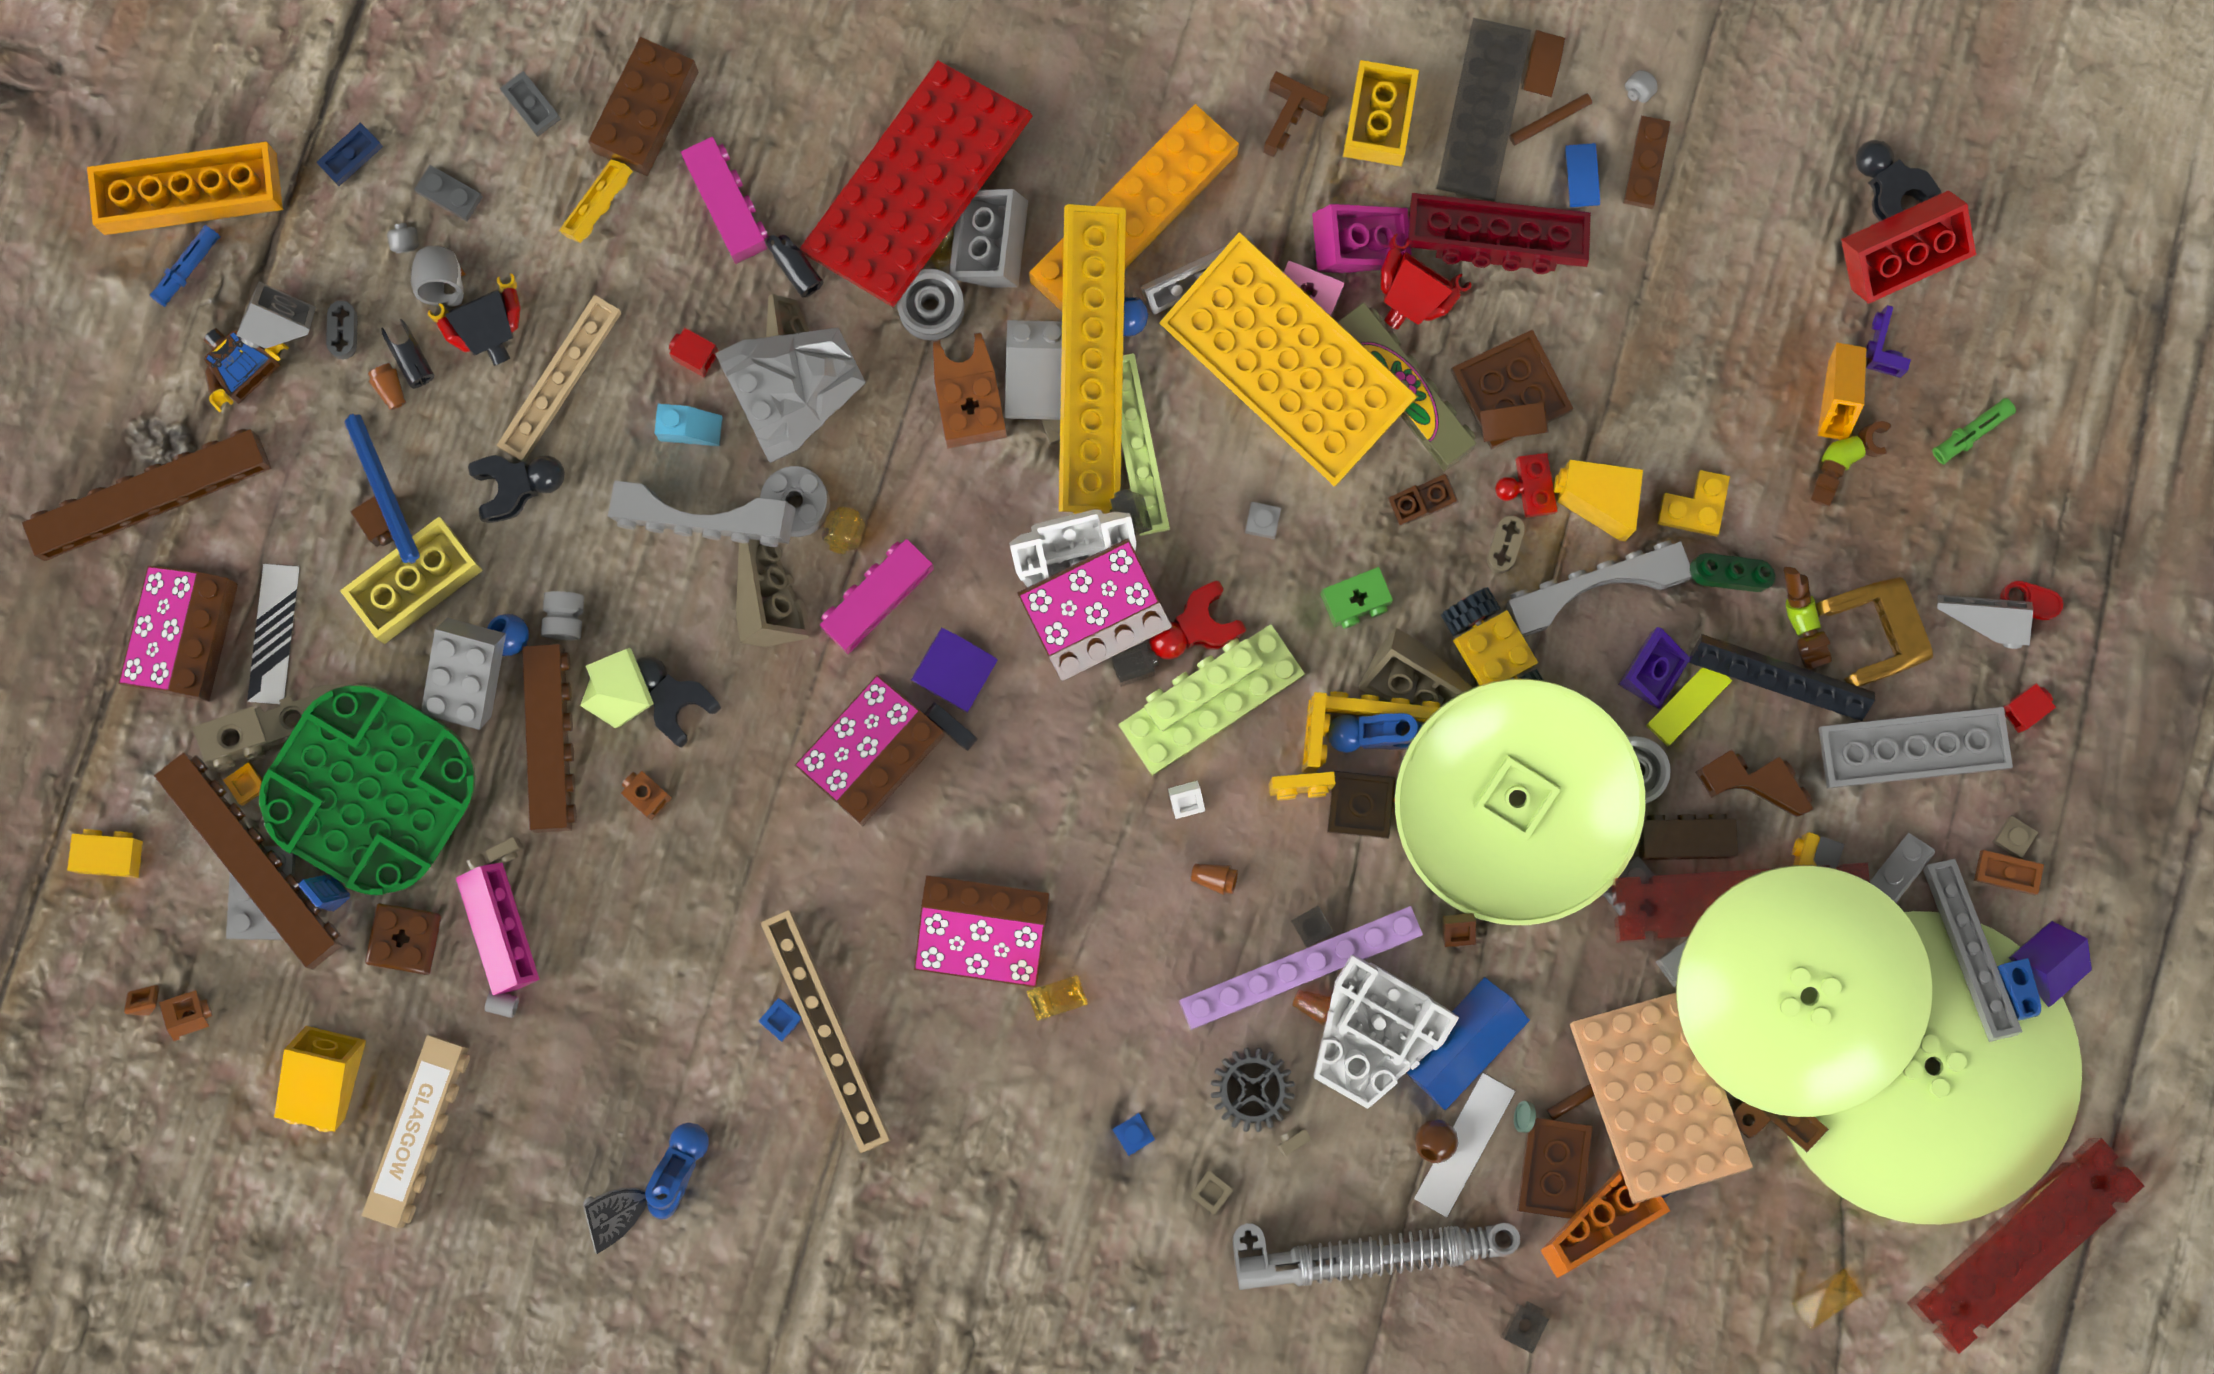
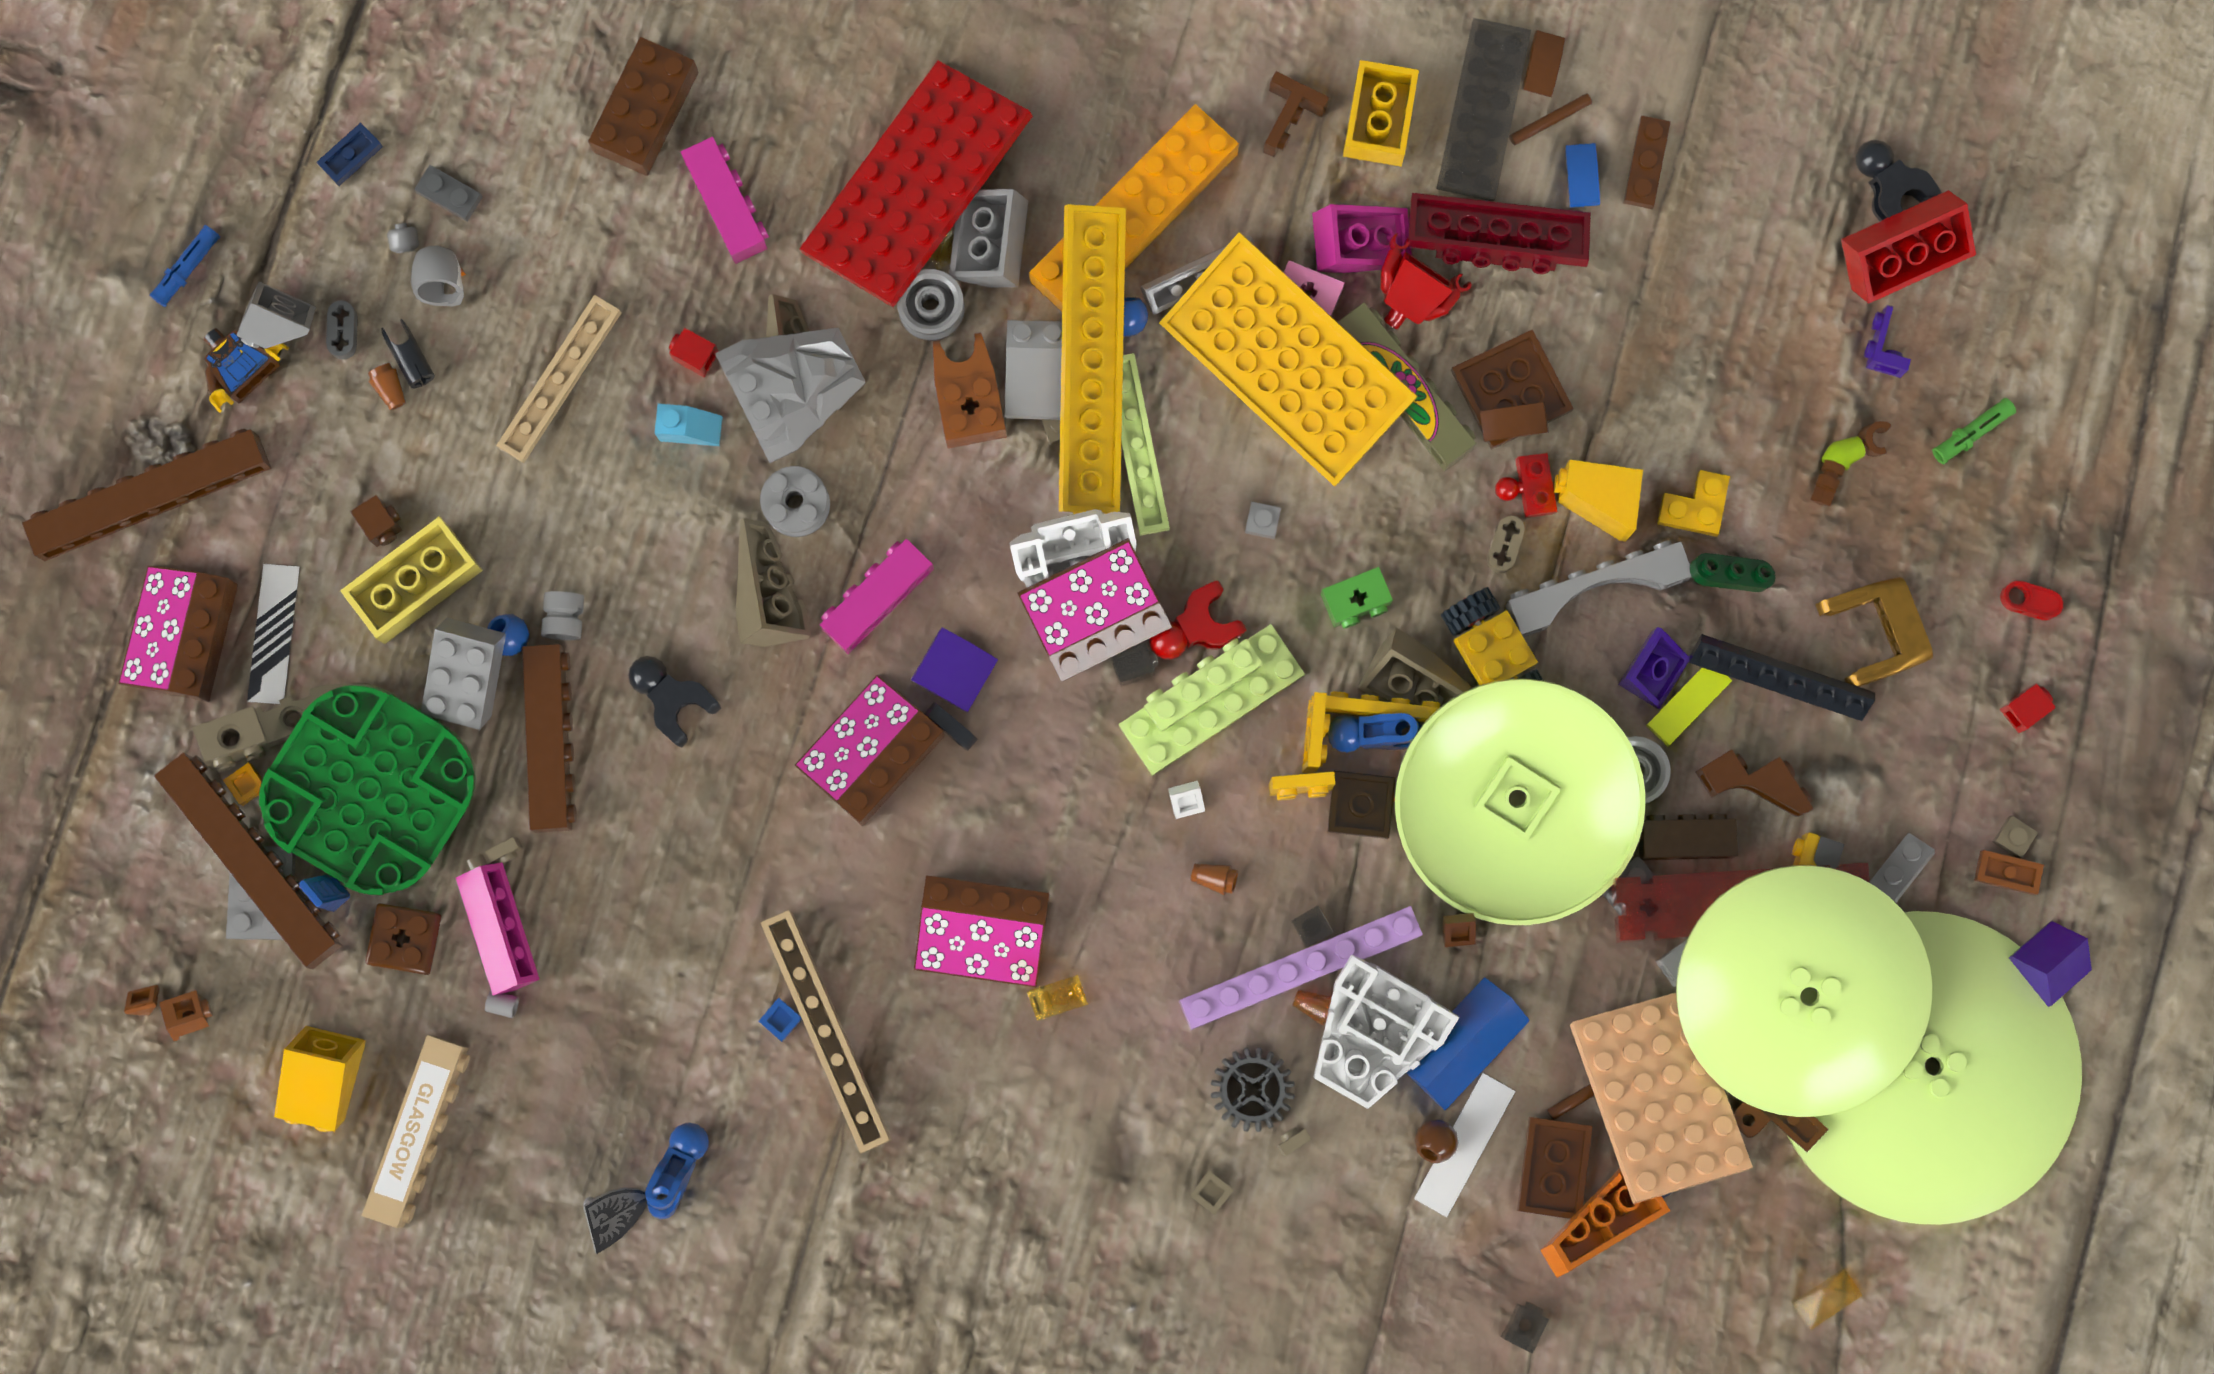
(105, 854): yellow brick -> none
(184, 188): light orange brick -> none
(382, 489): blue axle -> none
(483, 322): black torso -> none
(515, 483): black piece -> none
(530, 103): dark grey plate -> none
(596, 201): yellow plate -> none
(616, 689): yellowish green slope -> none
(652, 802): dark orange brick -> none
(757, 520): light grey arch -> none
(795, 265): black piece -> none
(843, 530): clear yellow head -> none
(1133, 503): clear smoke brick -> none
(1133, 1134): blue plate -> none
(1364, 1257): light grey piece -> none
(1423, 500): reddish brown slope -> none
(1524, 1116): sand green piece -> none
(1641, 86): light grey piece -> none
(1805, 620): reddish brown piece -> none
(1843, 391): light orange slope -> none
(1915, 747): light grey plate -> none
(1972, 950): light grey plate -> none
(1997, 619): light grey slope -> none
(2021, 988): blue leg -> none
(2025, 1244): clear red brick -> none

